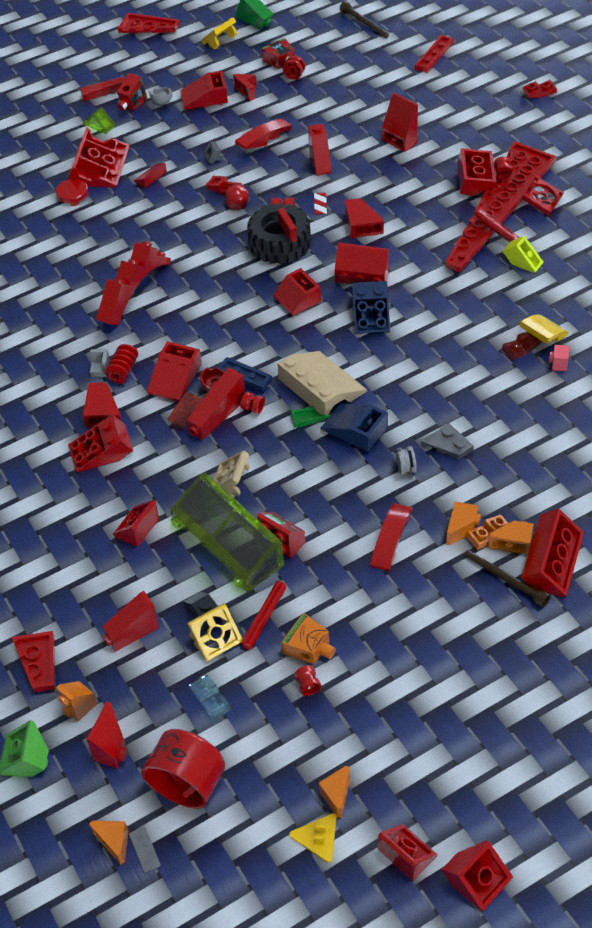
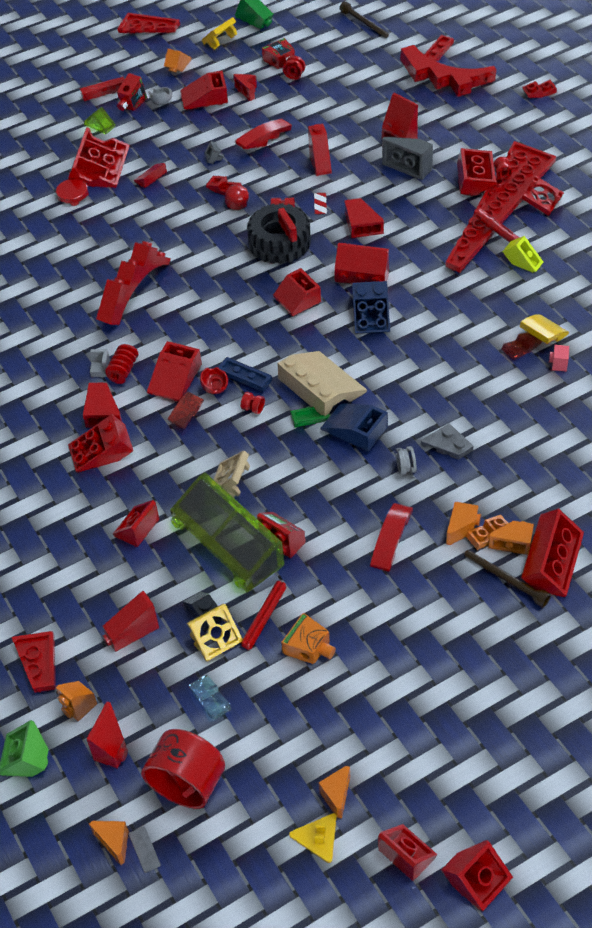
(176, 60): none -> orange slope
(217, 404): red slope -> none
(308, 682): red wheel -> none
(408, 156): none -> dark grey slope
(441, 75): none -> red arch

